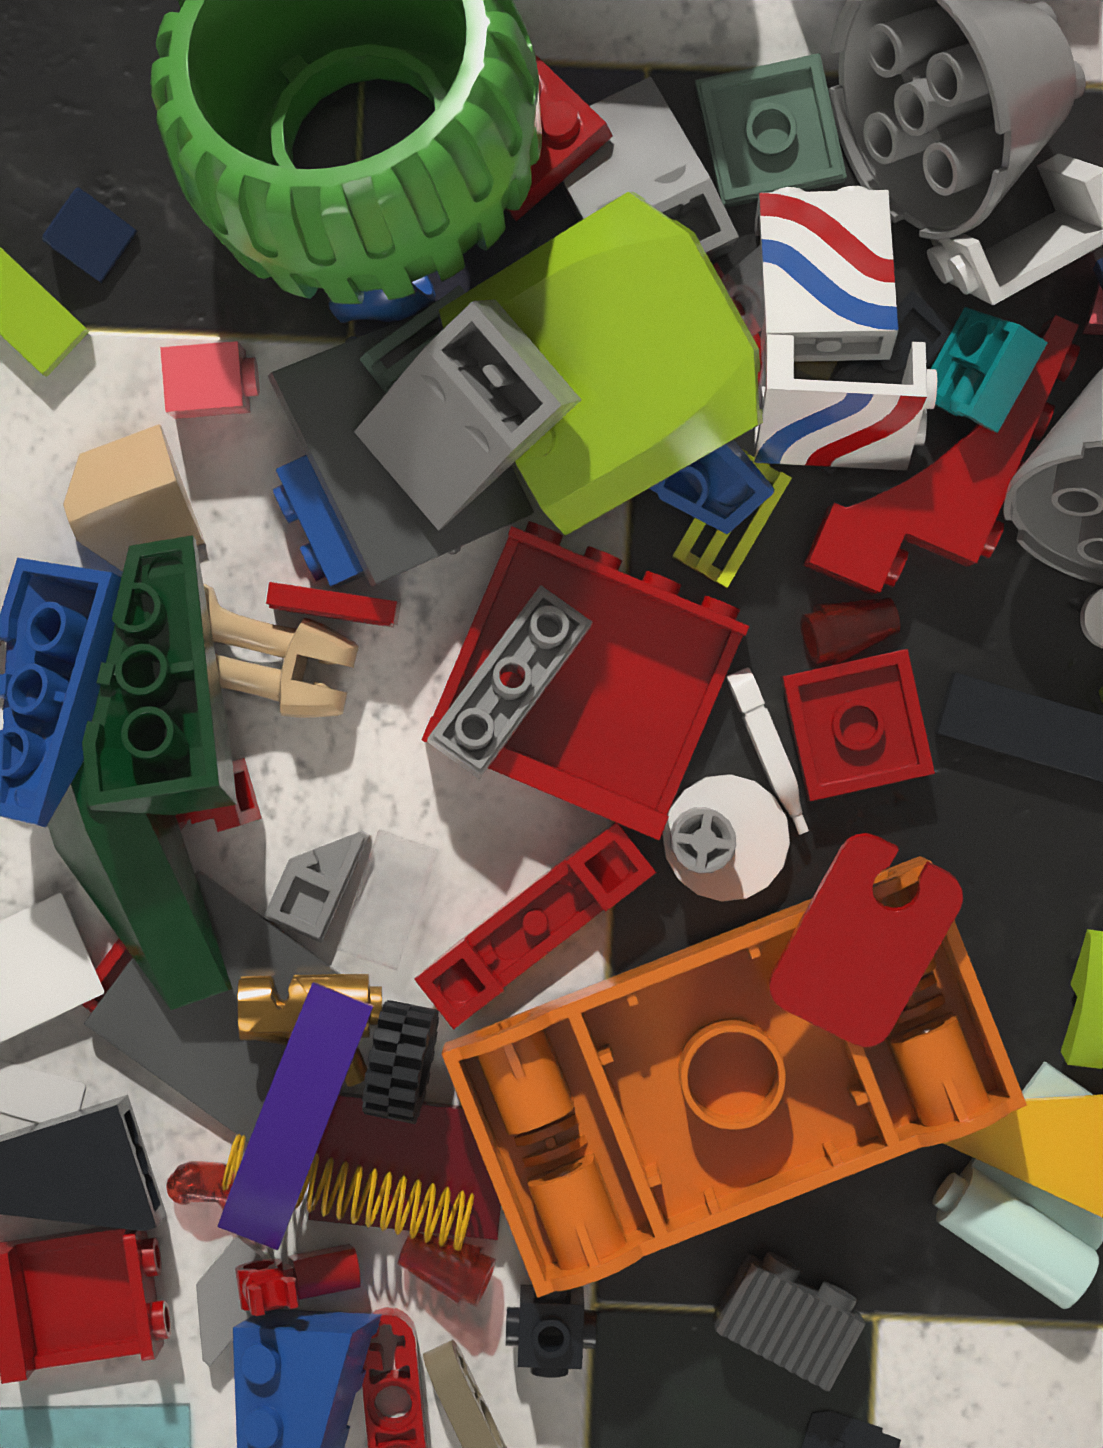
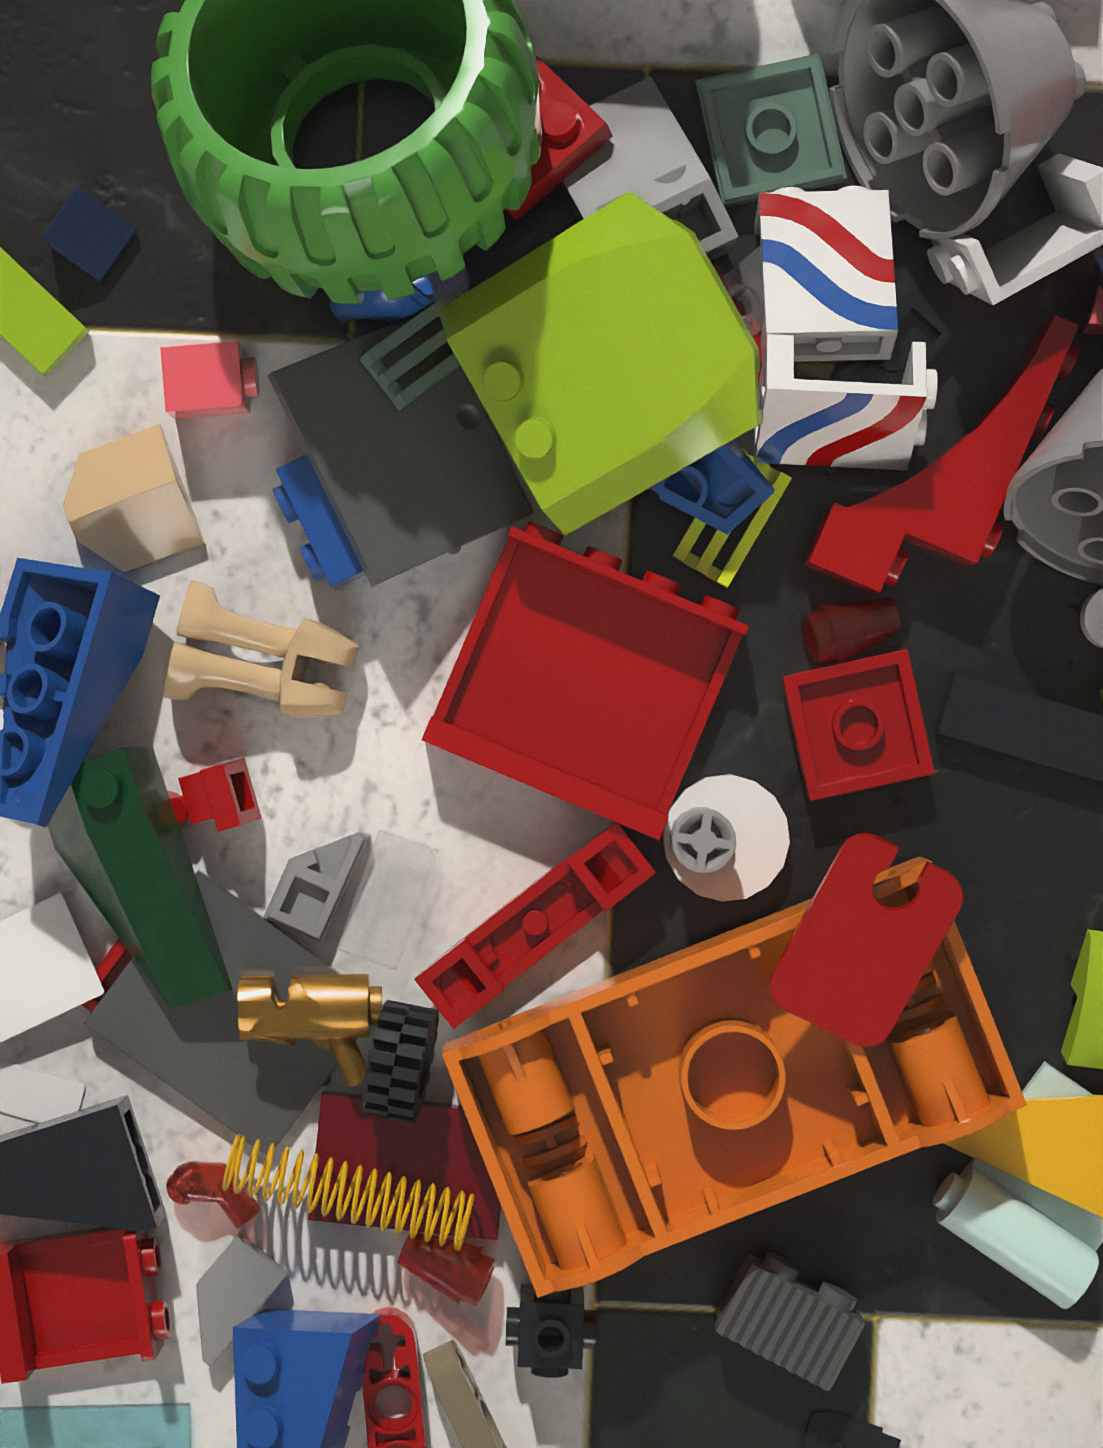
(160, 707): dark green wedge -> none
(271, 1285): red bar -> none
(294, 1115): dark purple slope -> none
(333, 605): red tile -> none
(465, 411): light grey slope -> none
(489, 711): light grey tile -> none
(767, 744): white piece -> none
(984, 367): teal brick -> none

